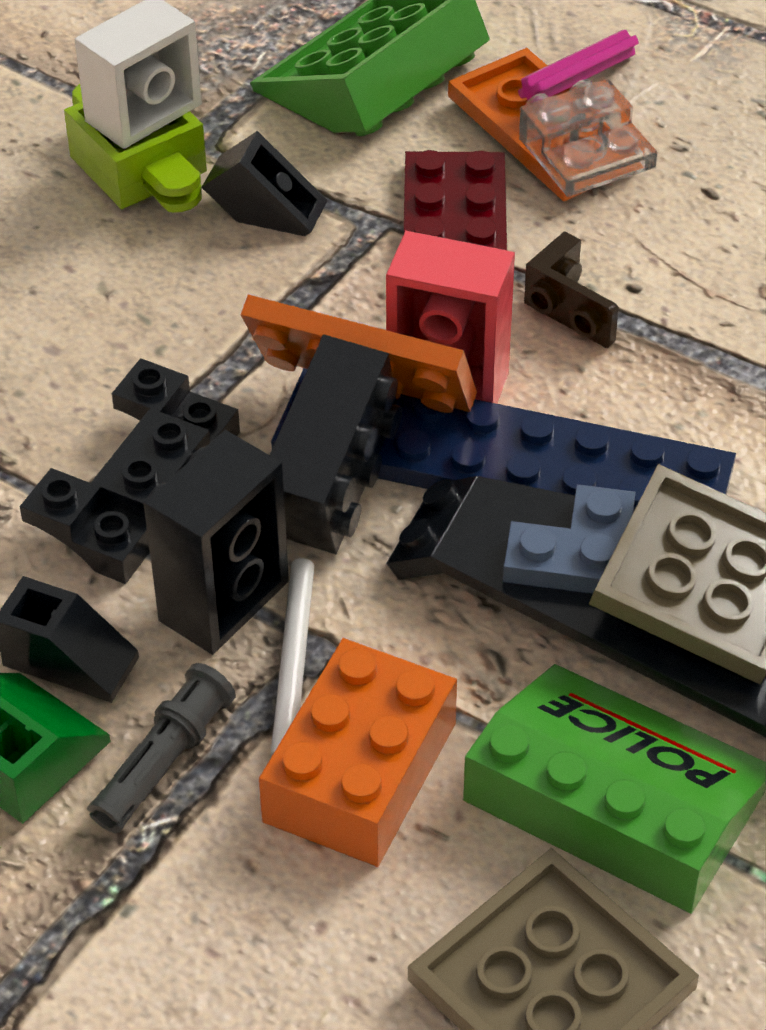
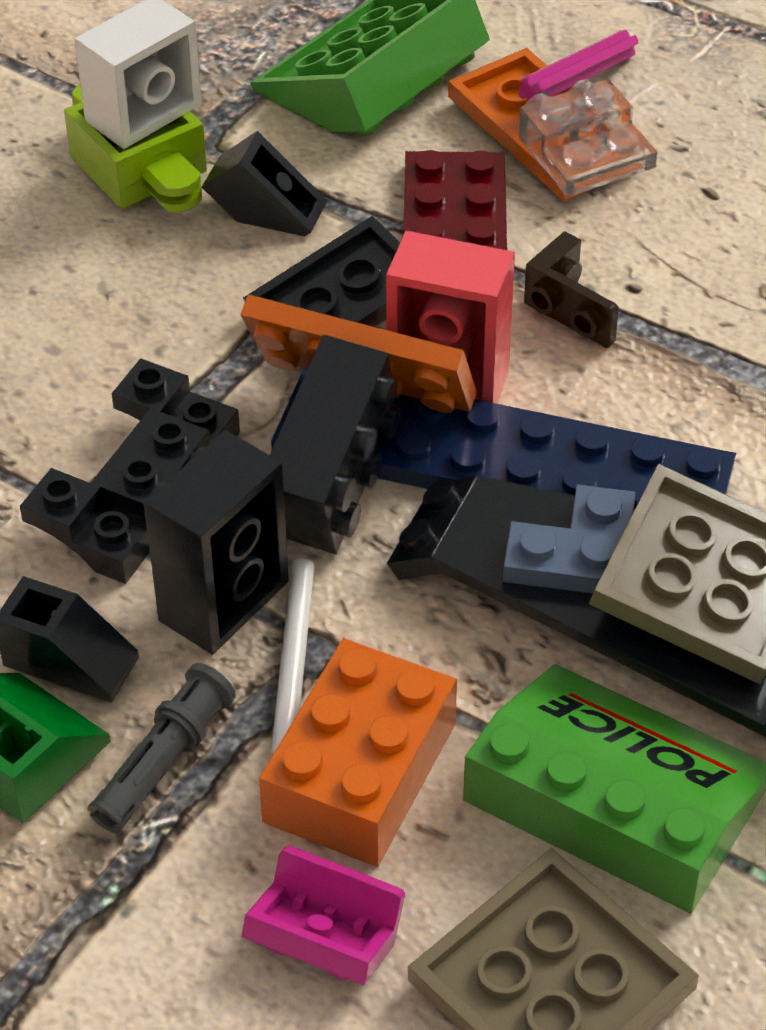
(326, 916): none -> dark pink bracket
(341, 277): none -> black plate

